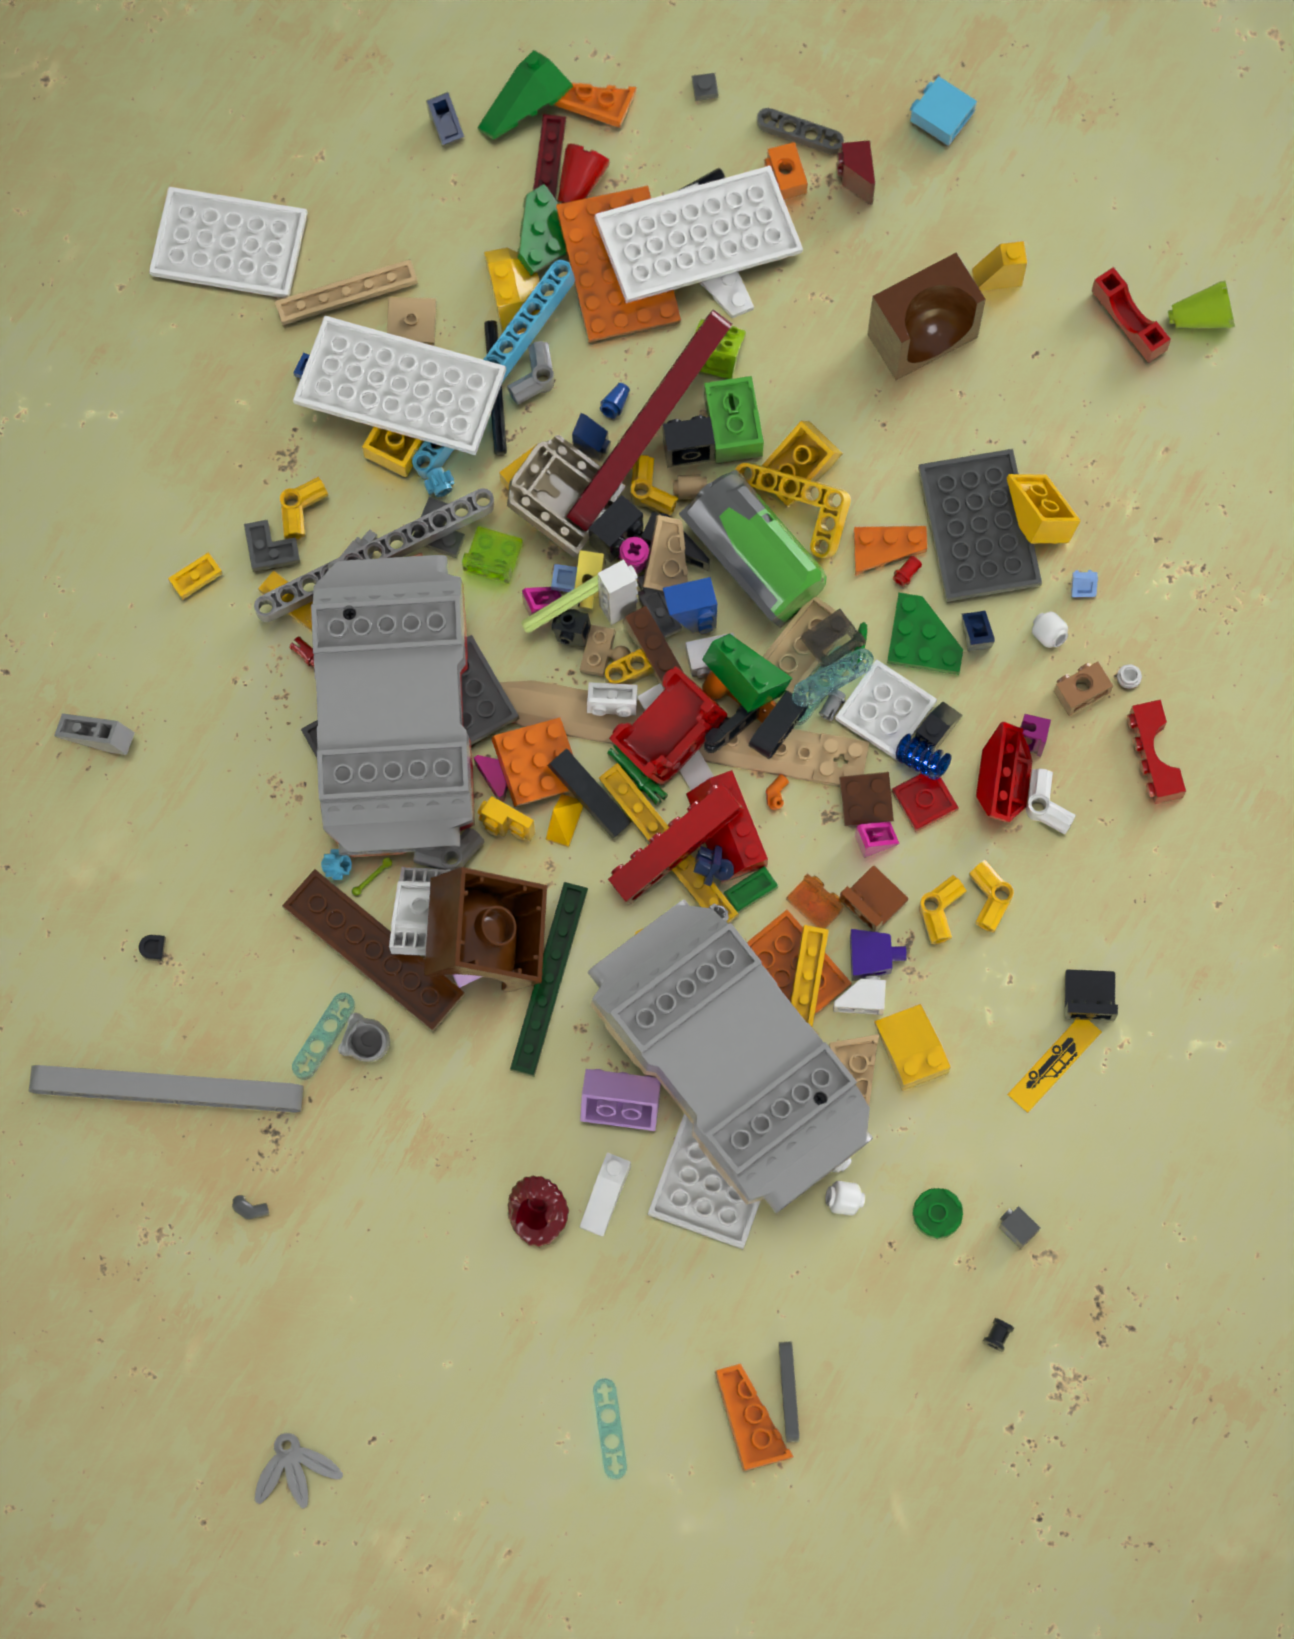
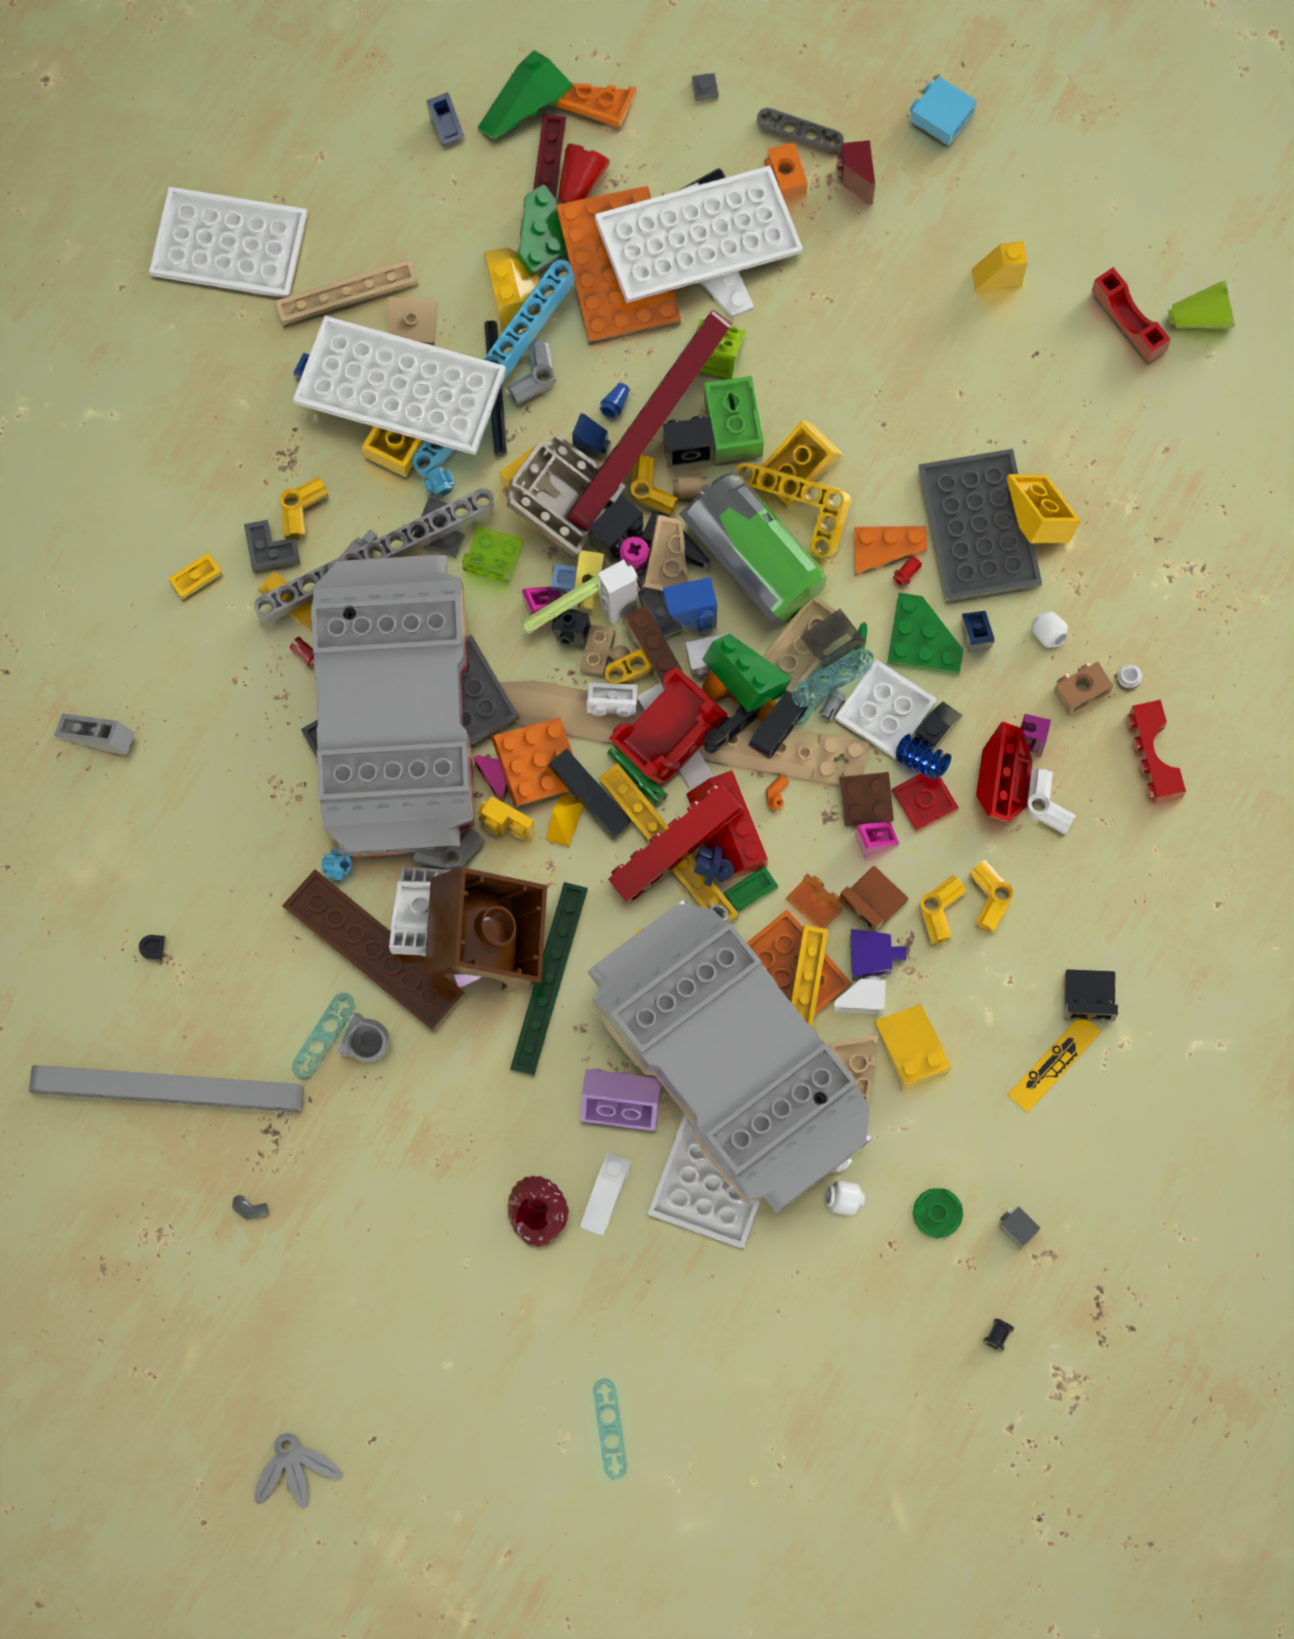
(386, 863): lime hinge -> none
(752, 1429): orange wing -> none
(789, 1391): dark grey beam -> none
(926, 316): reddish brown piece -> none
(1084, 584): light blue tile -> none

